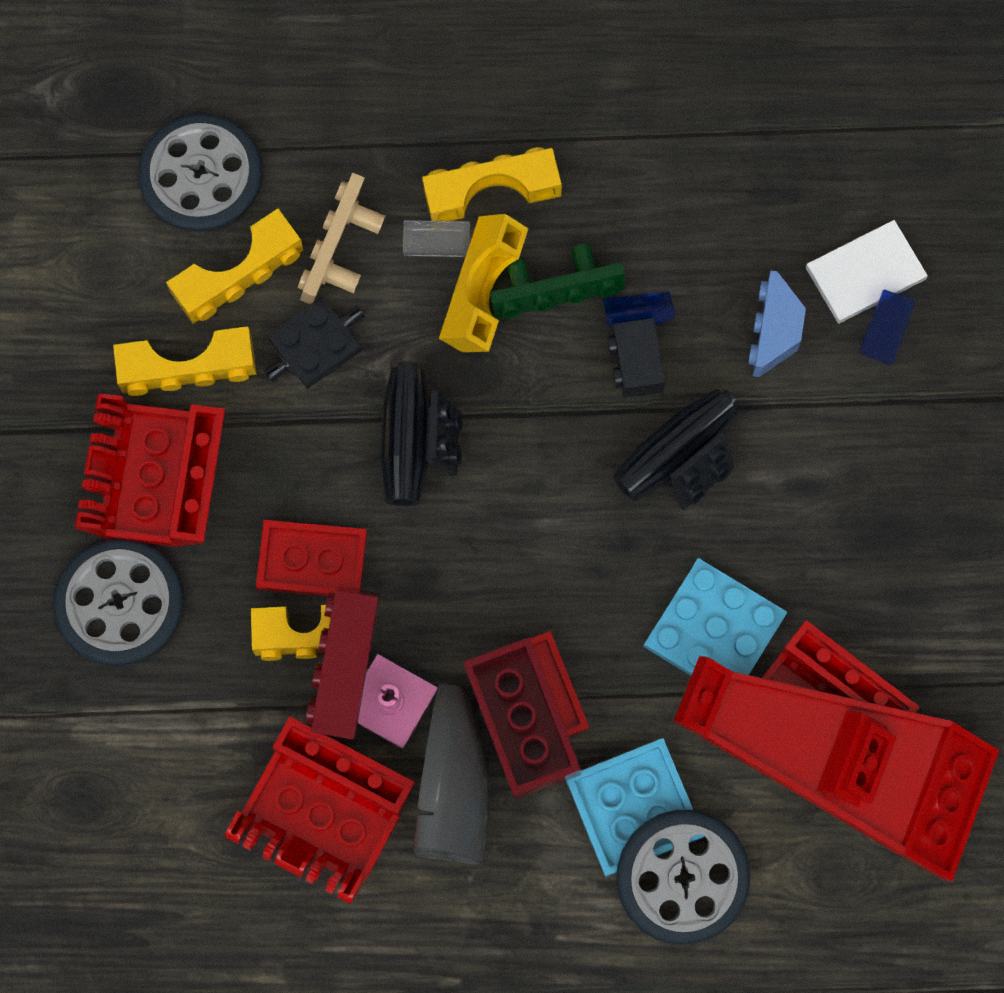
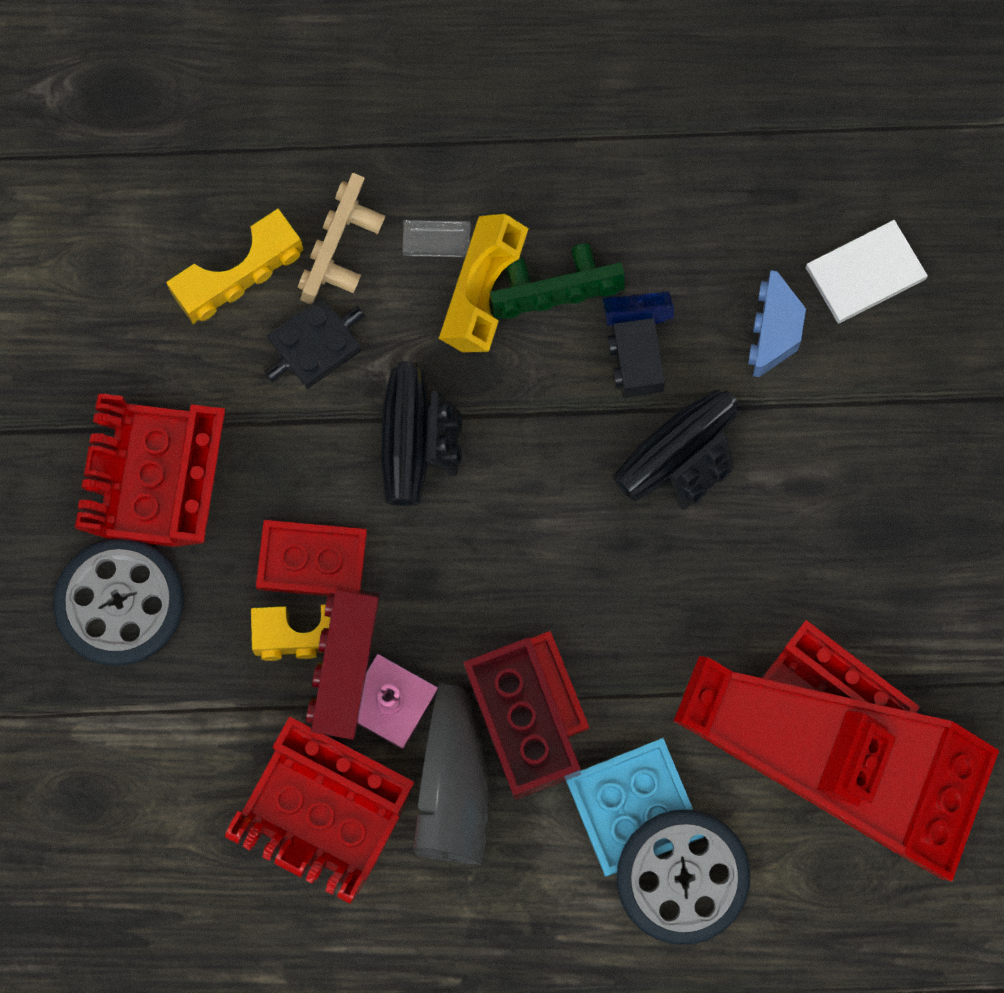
(209, 213): wedge -> none
(226, 357): yellow arch -> none
(530, 174): yellow arch -> none
(714, 620): medium azure plate -> none
(887, 327): clear blue plate -> none

